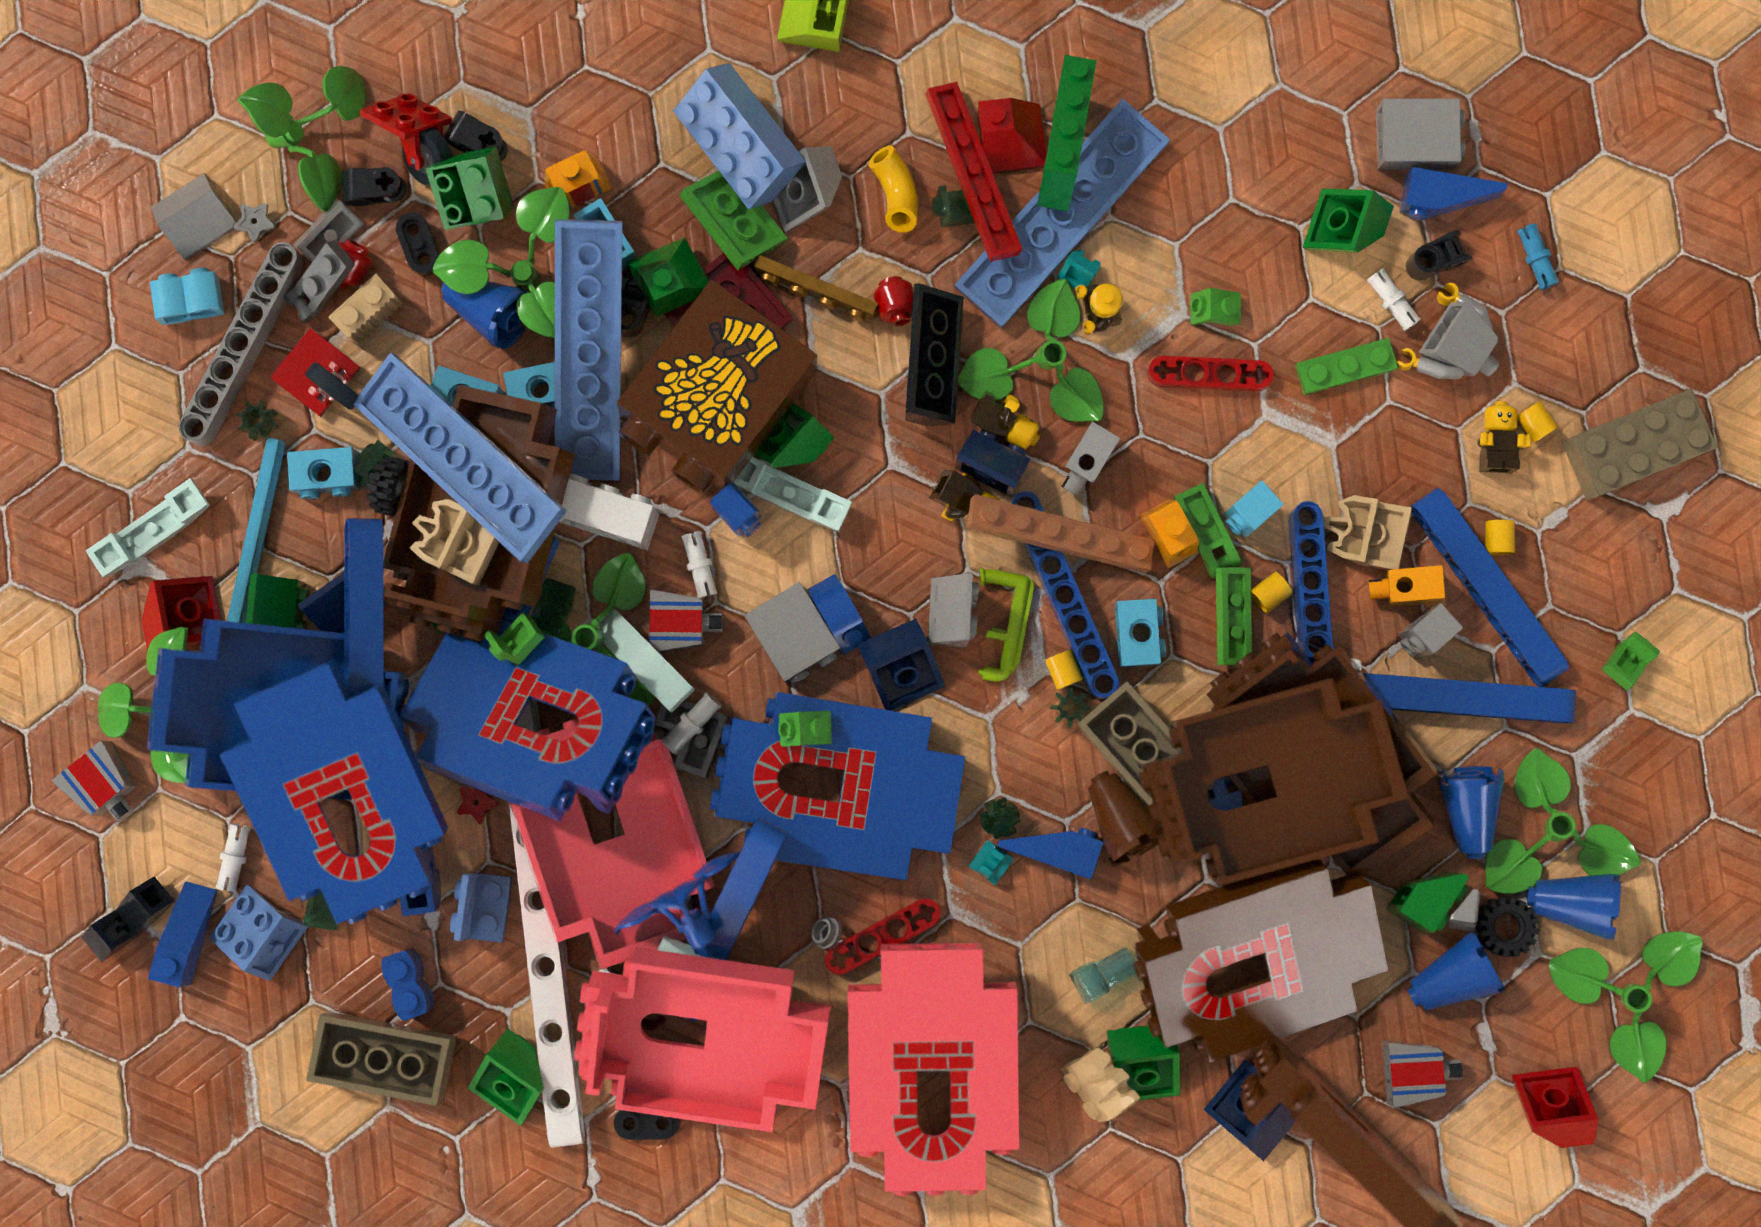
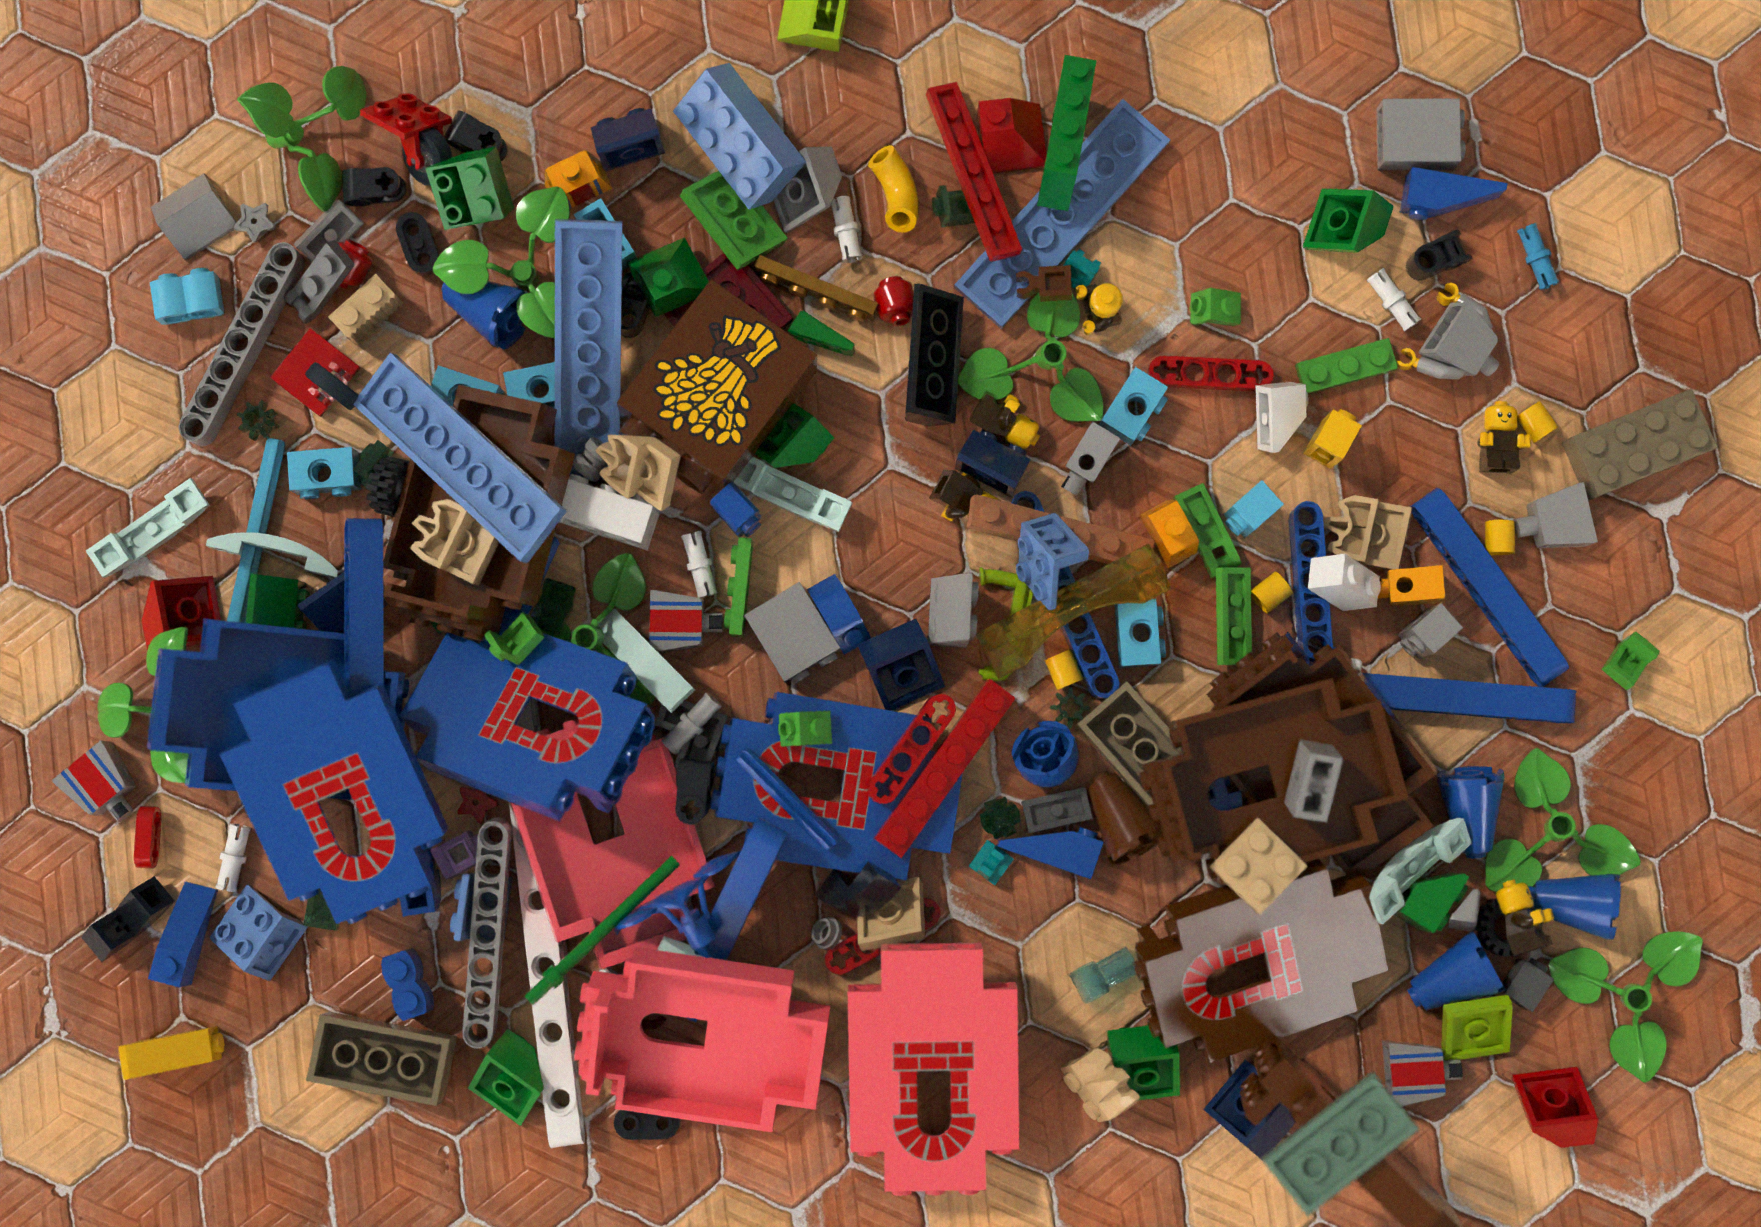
(147, 837): none -> red beam
(170, 1052): none -> yellow slope
(234, 543): none -> light aqua slope
(456, 854): none -> lavender window
(481, 947): none -> light grey beam
(555, 975): none -> green bar
(589, 462): none -> light grey wheel
(627, 139): none -> dark blue slope
(640, 467): none -> tan plate
(693, 784): none -> black piece
(739, 587): none -> bright green plate
(787, 799): none -> blue axle
(812, 331): none -> green slope
(846, 229): none -> white pin
(859, 896): none -> black brick
(896, 921): none -> tan plate
(914, 751): none -> red beam
(944, 768): none -> red plate
(1043, 549): none -> medium blue bracket
(1046, 754): none -> blue cylinder
(1051, 283): none -> reddish brown plate
(1056, 810): none -> dark grey plate
(1127, 580): none -> clear yellow arch
(1138, 388): none -> medium azure brick
(1258, 866): none -> tan plate
(1279, 413): none -> white slope
(1313, 780): none -> light grey brick
(1333, 438): none -> yellow brick
(1340, 1143): none -> sand green tile
(1344, 582): none -> white brick
(1412, 861): none -> light aqua slope
(1476, 1028): none -> lime plate
(1523, 922): none -> piece
(1527, 983): none -> dark grey brick
(1559, 520): none -> light grey torso

